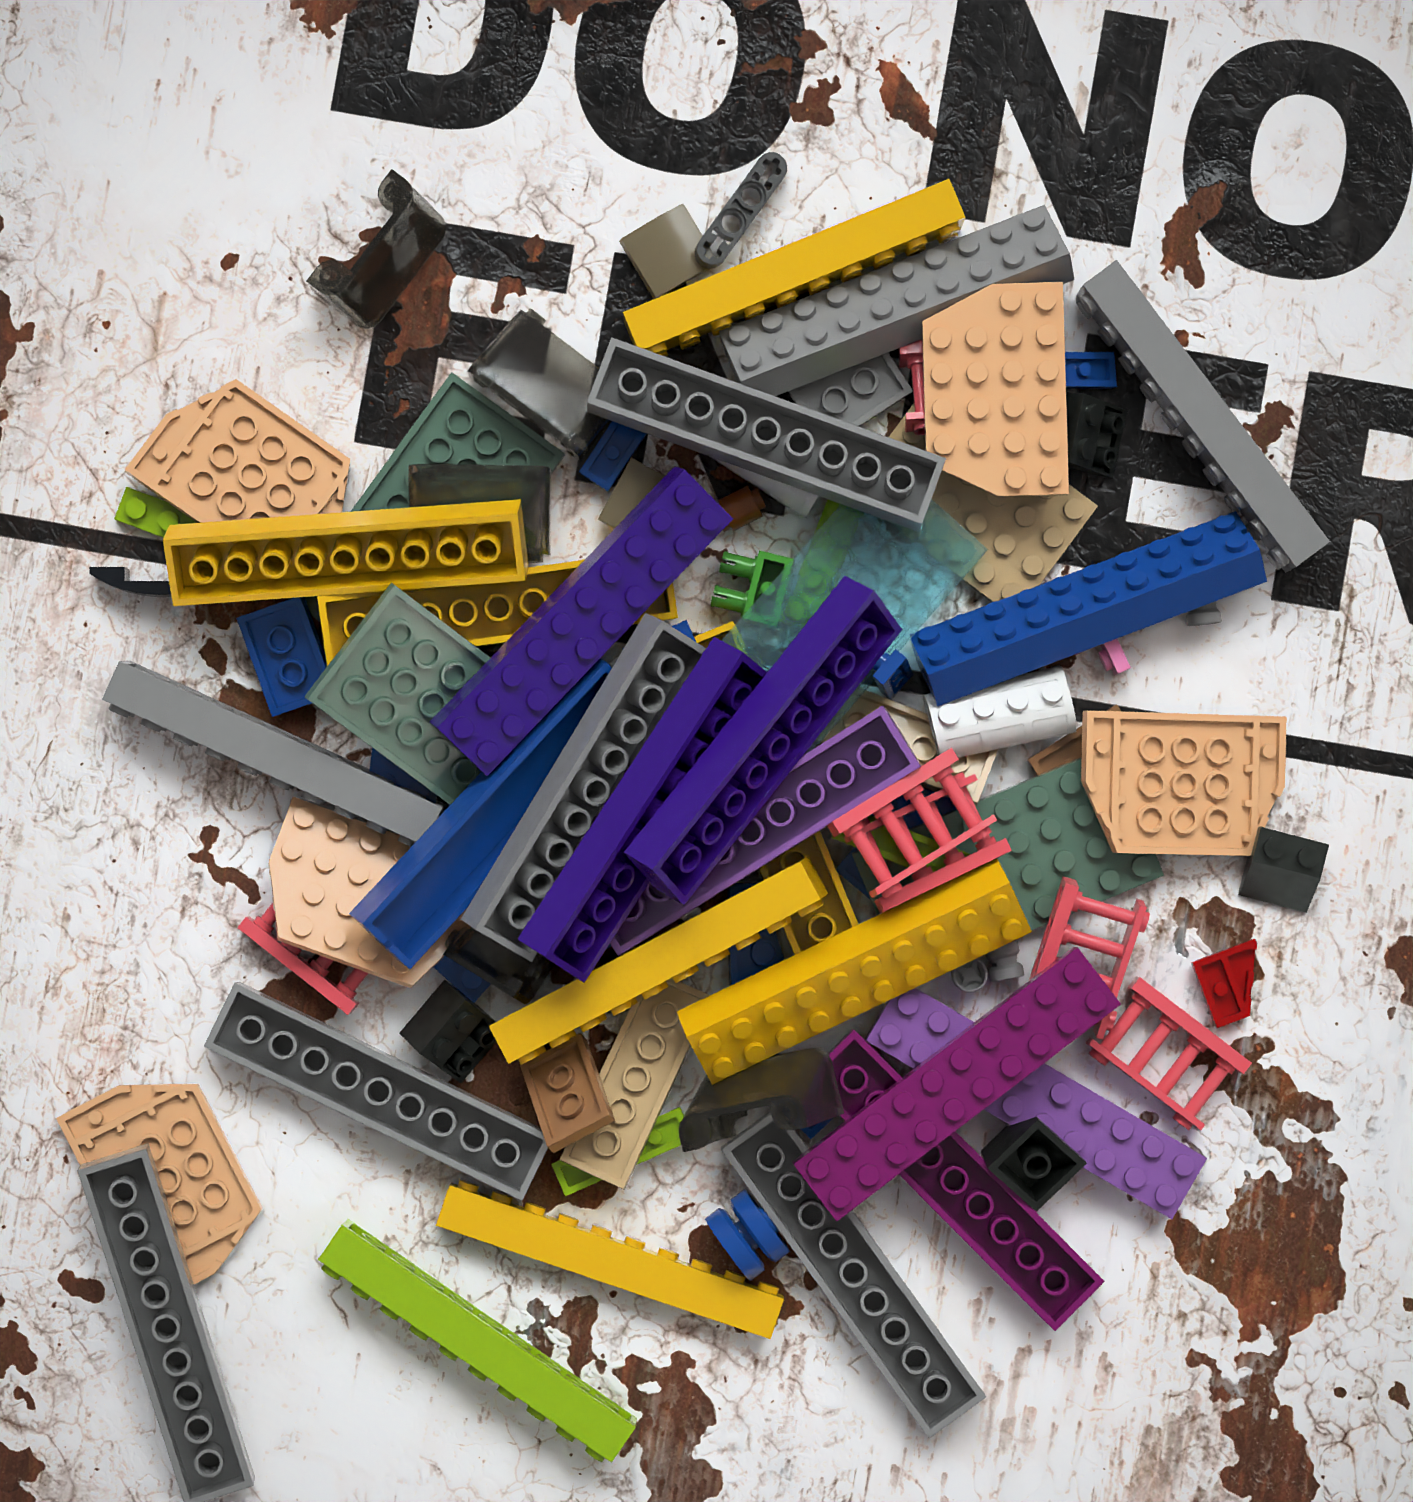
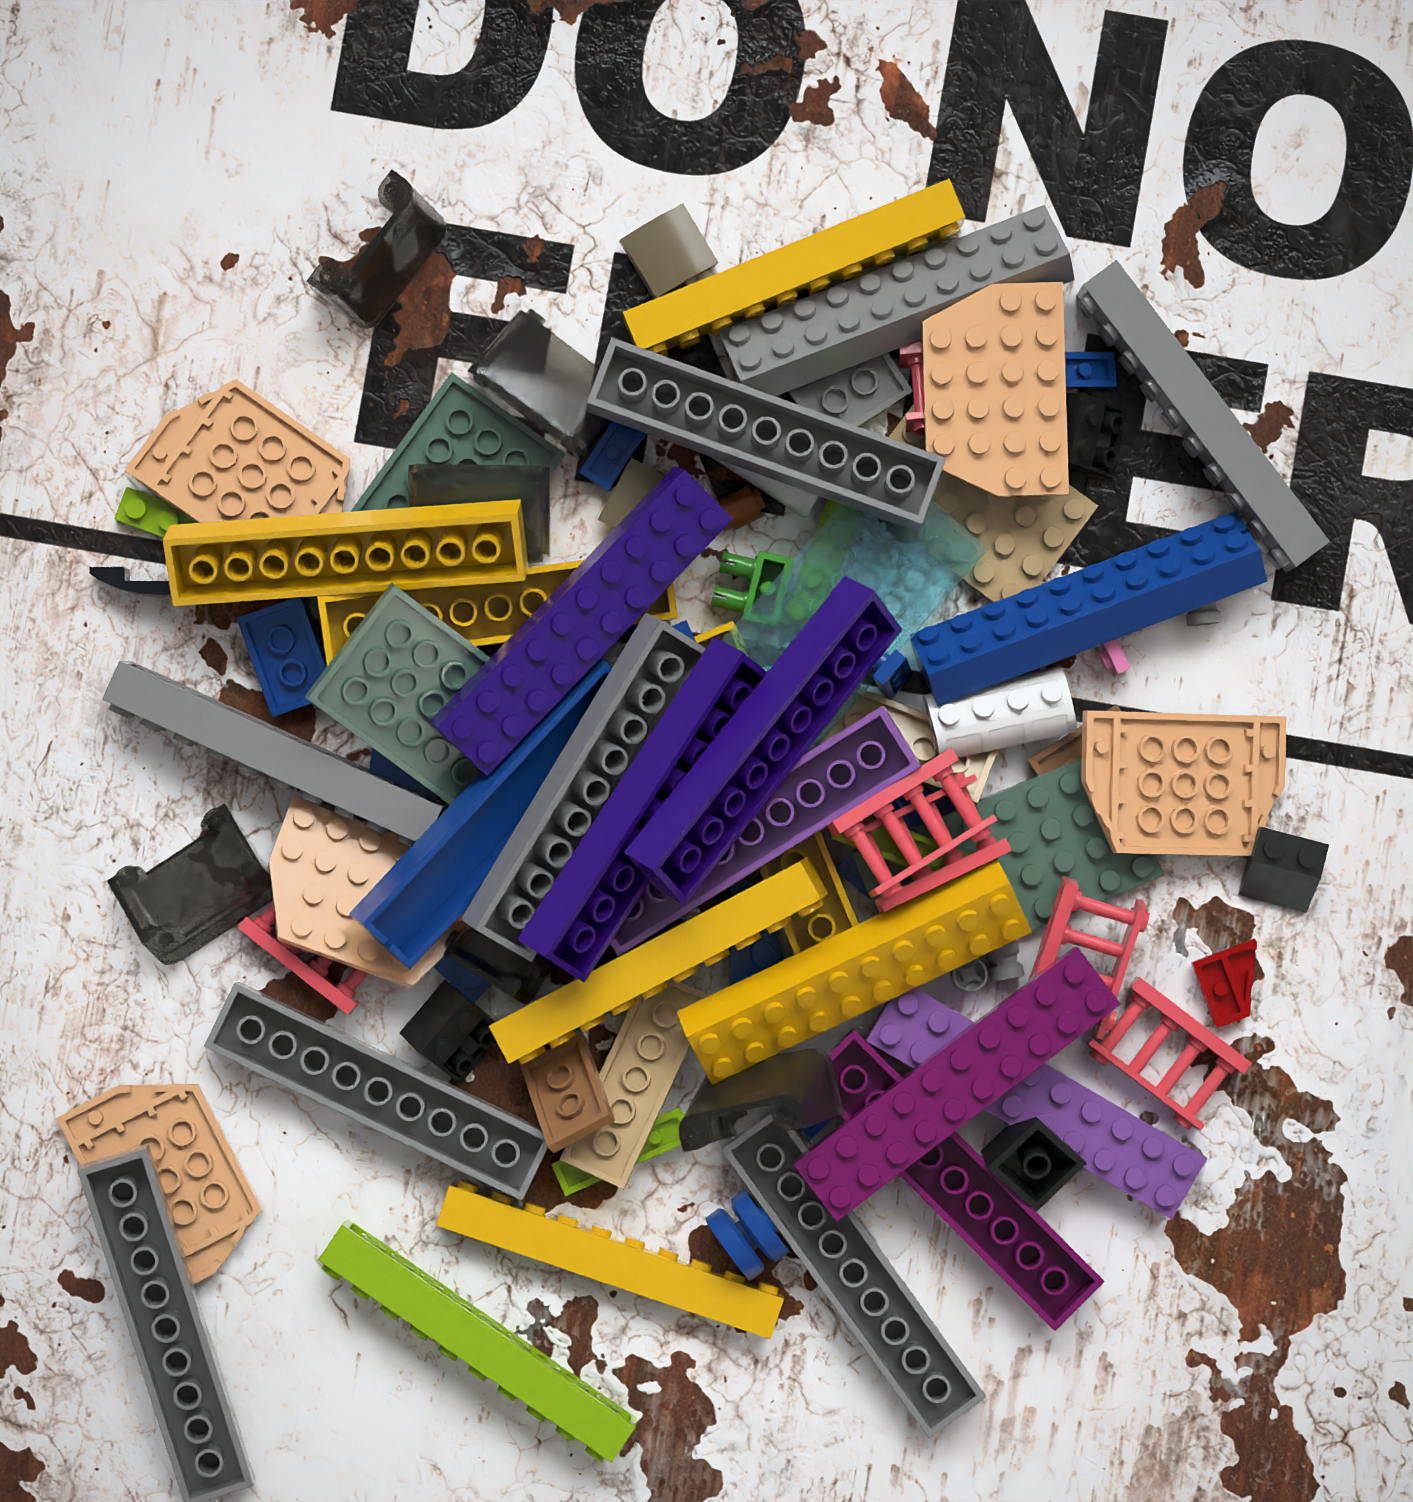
(195, 890): none -> clear smoke windscreen
(741, 210): dark grey beam -> none

